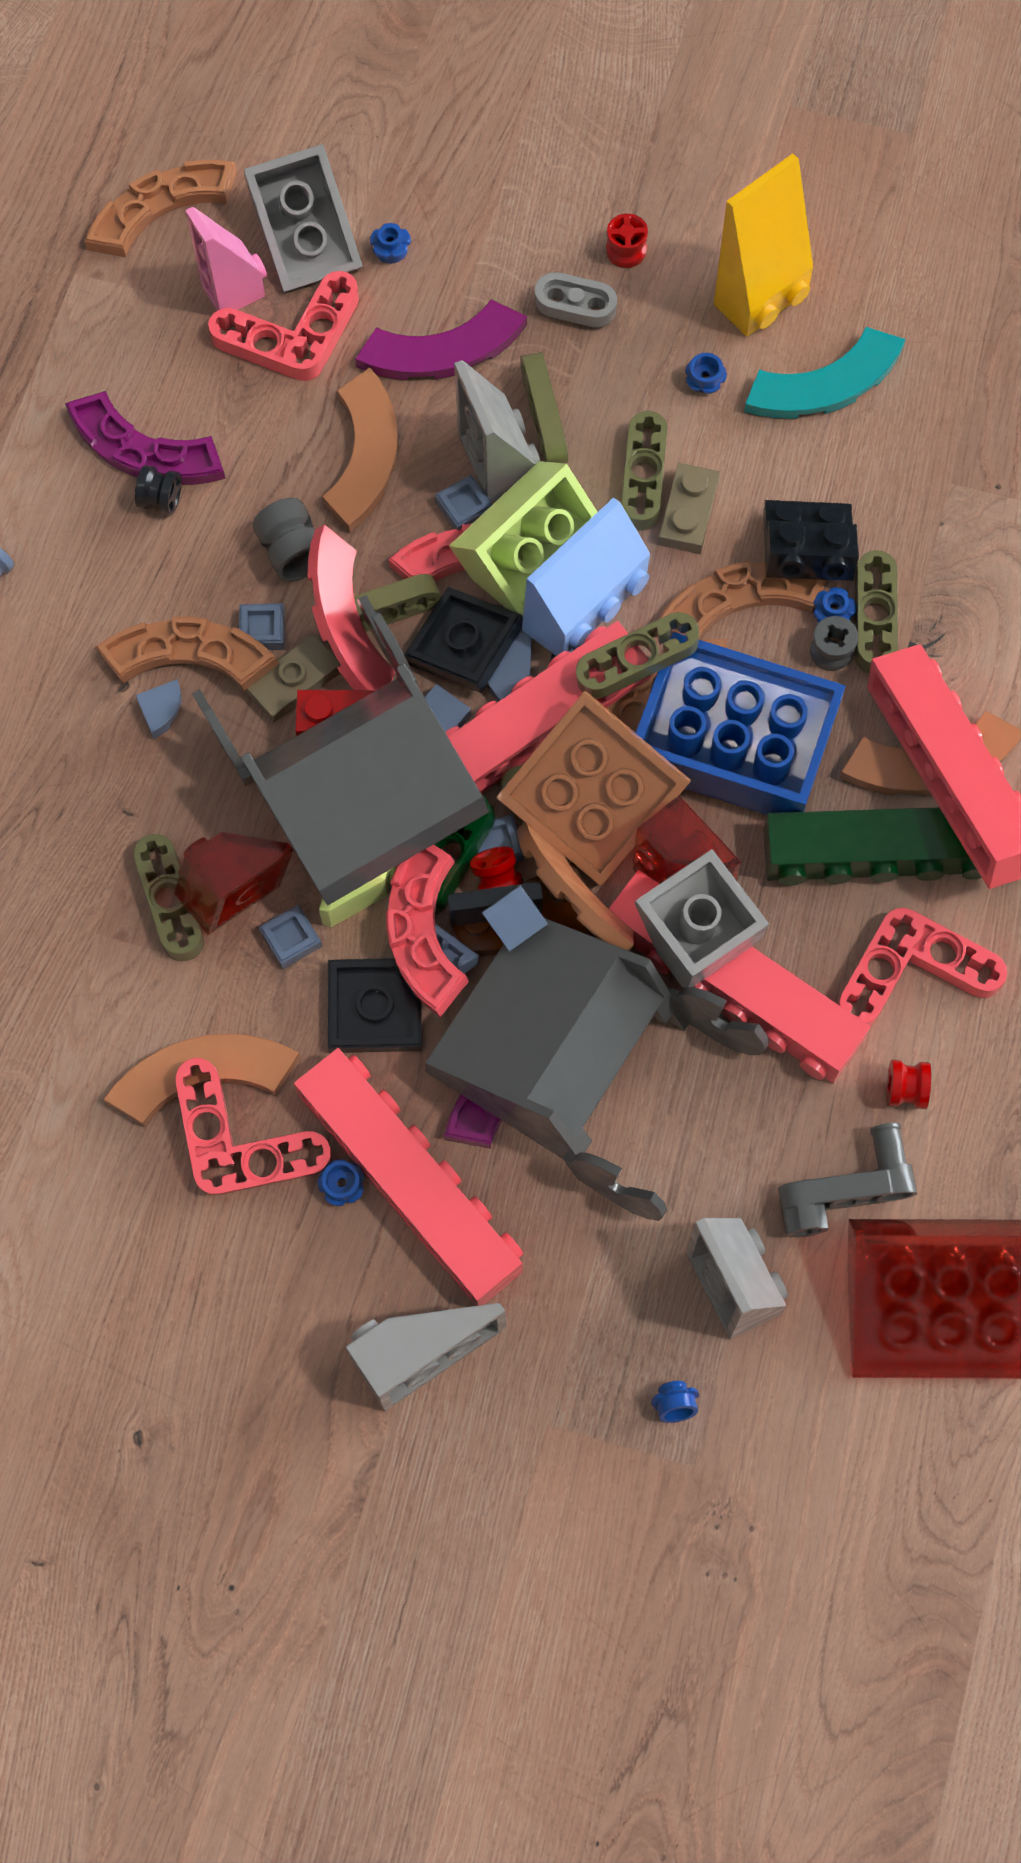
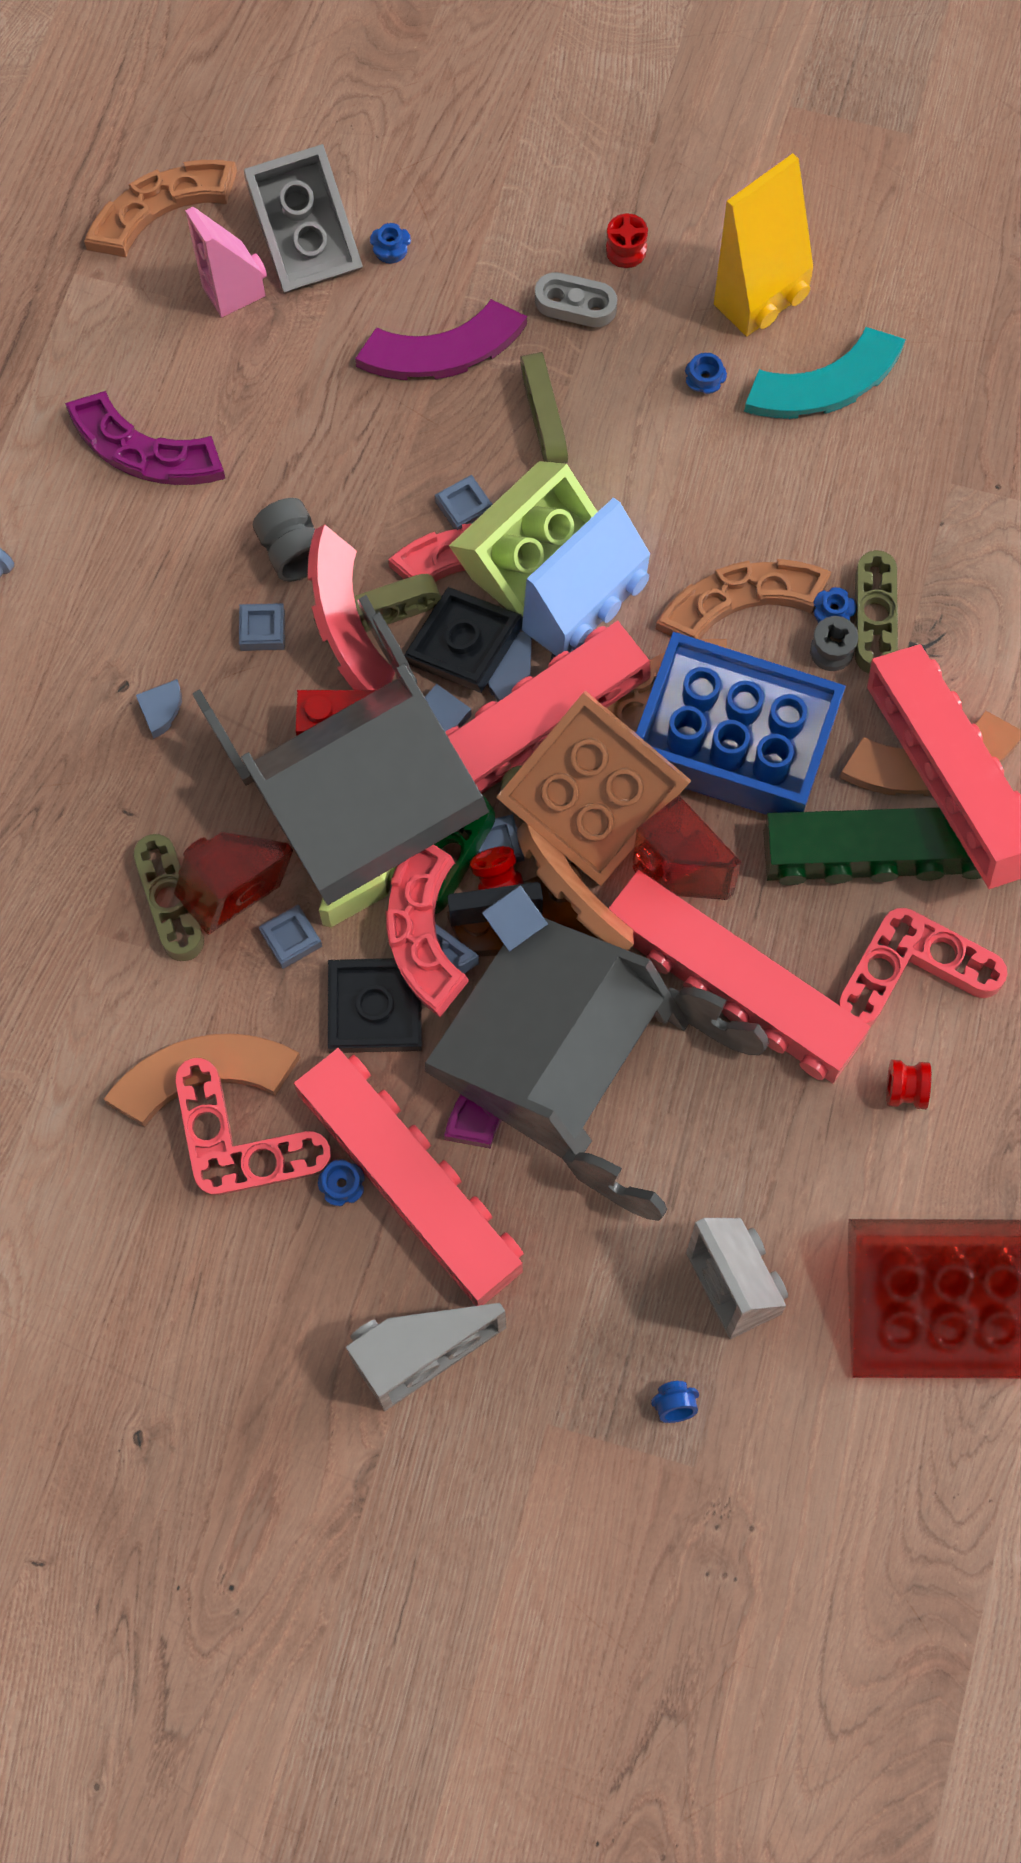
(158, 489): black wheel -> none
(190, 642): nougat tile -> none
(290, 343): coral beam -> none
(302, 668): dark tan plate -> none
(373, 452): nougat tile -> none
(491, 433): light grey slope -> none
(655, 456): olive beam -> none
(672, 653): olive beam -> none
(689, 508): dark tan plate -> none
(700, 919): light grey slope -> none
(806, 1201): dark grey beam -> none
(810, 540): black plate -> none

